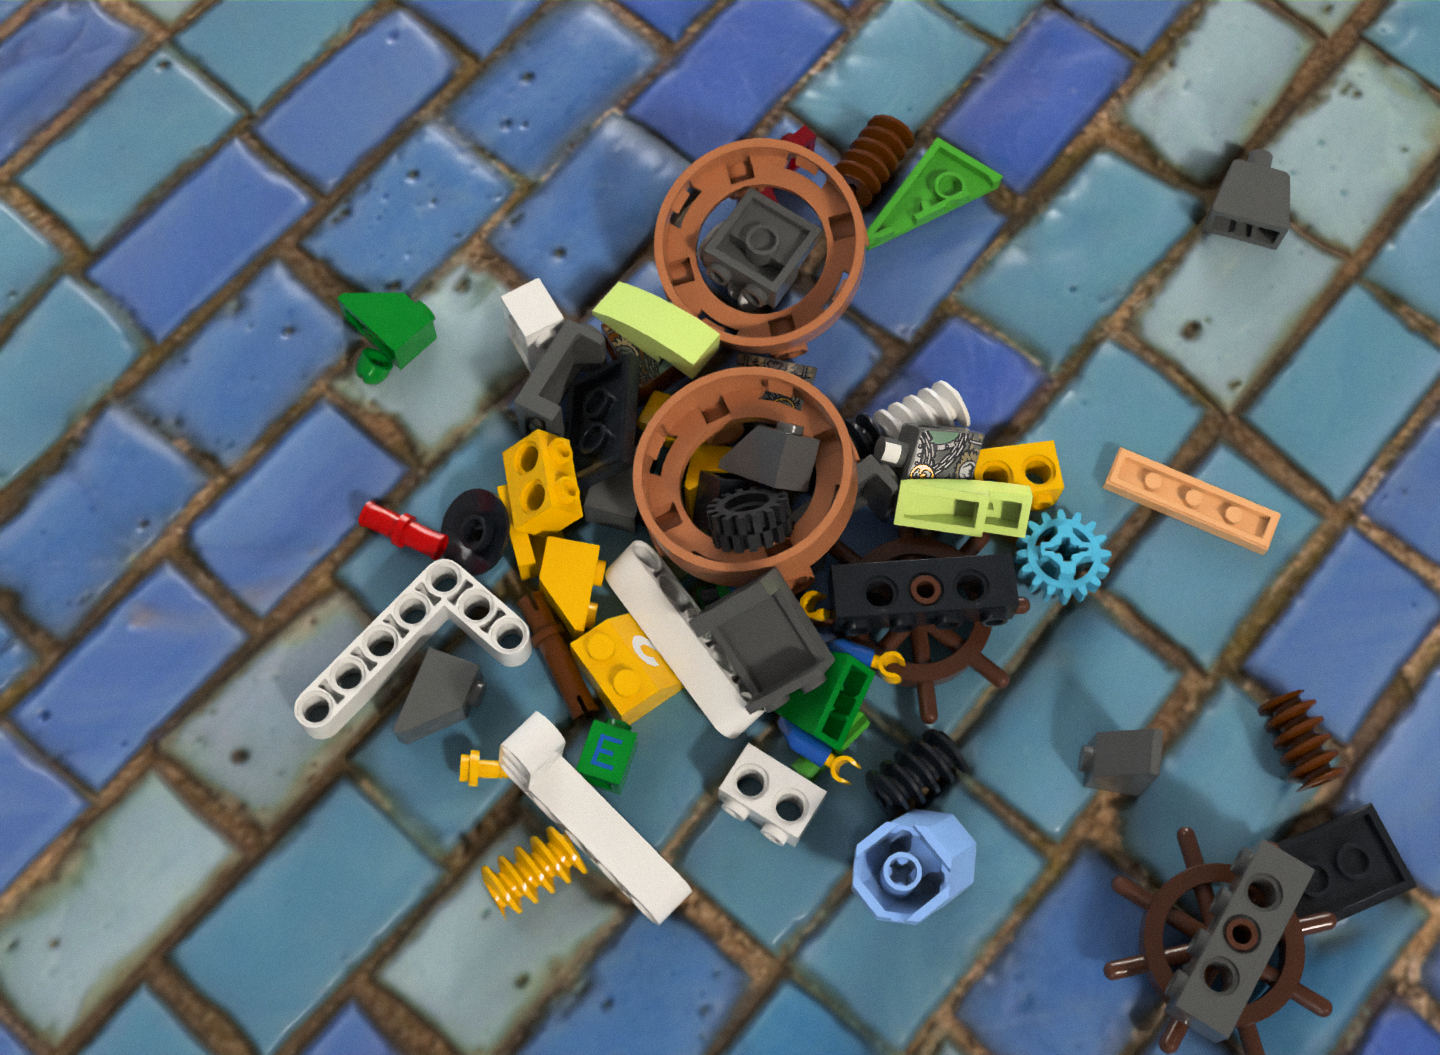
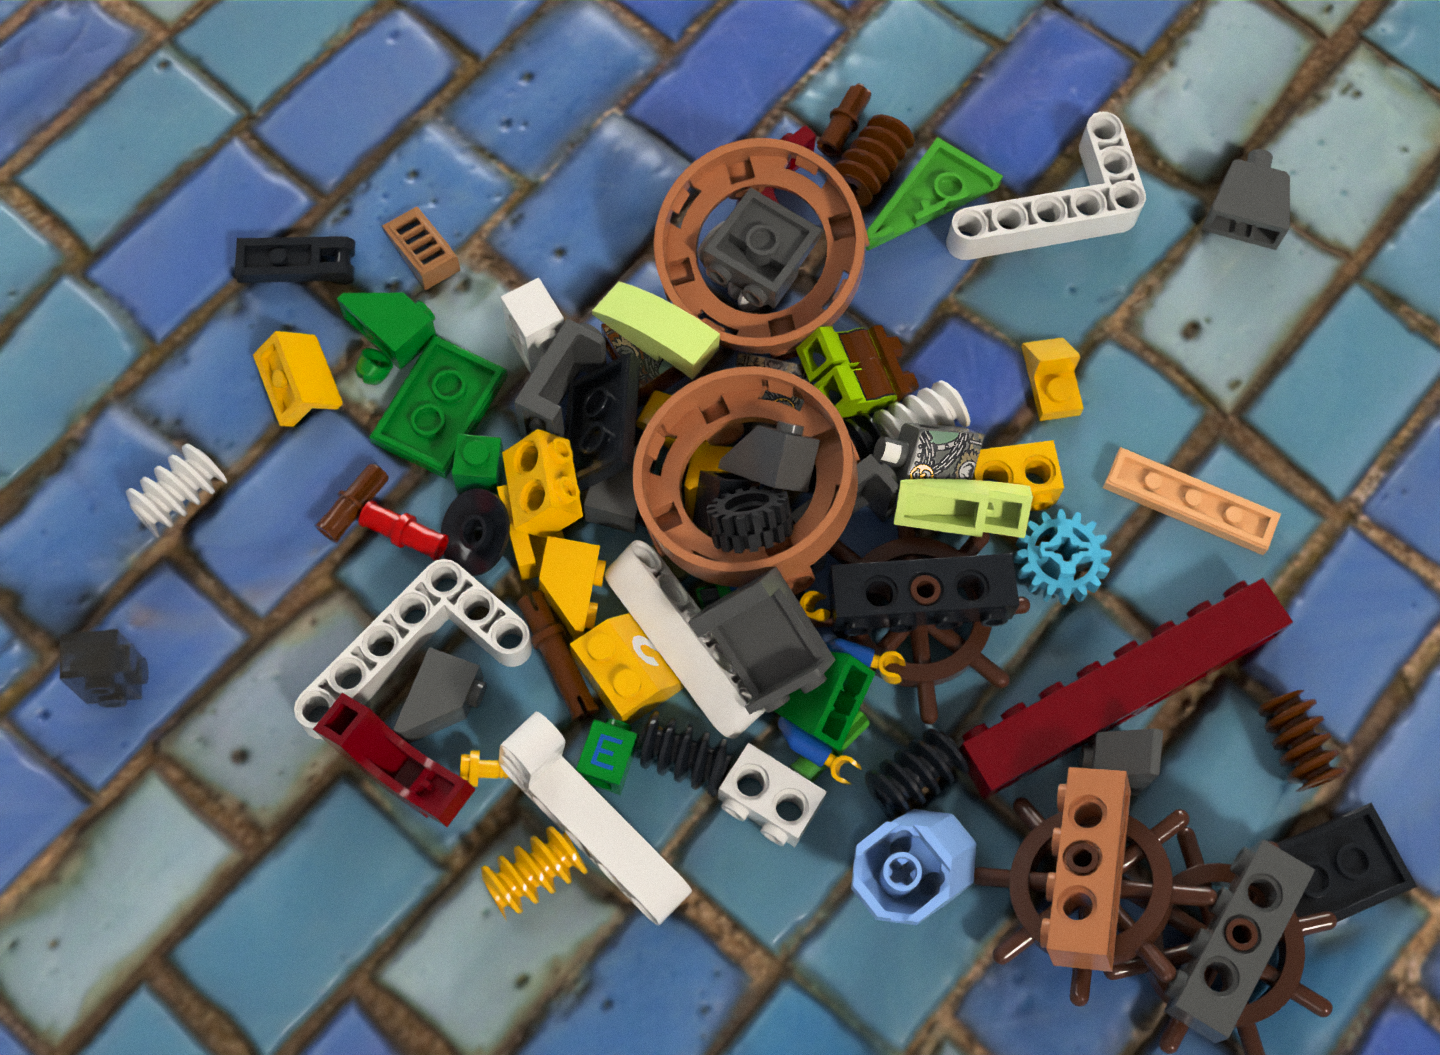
(102, 667): none -> clear smoke brick
(173, 488): none -> white piece
(294, 259): none -> black plate
(296, 376): none -> yellow panel
(351, 502): none -> reddish brown axle
(392, 761): none -> dark red arch
(436, 269): none -> medium nougat slope
(438, 400): none -> green tile
(478, 463): none -> green brick
(684, 754): none -> black piece
(844, 120): none -> reddish brown axle
(859, 367): none -> hips
(1053, 378): none -> yellow slope
(1060, 207): none -> white beam
(1091, 858): none -> brick
(1123, 687): none -> dark red brick

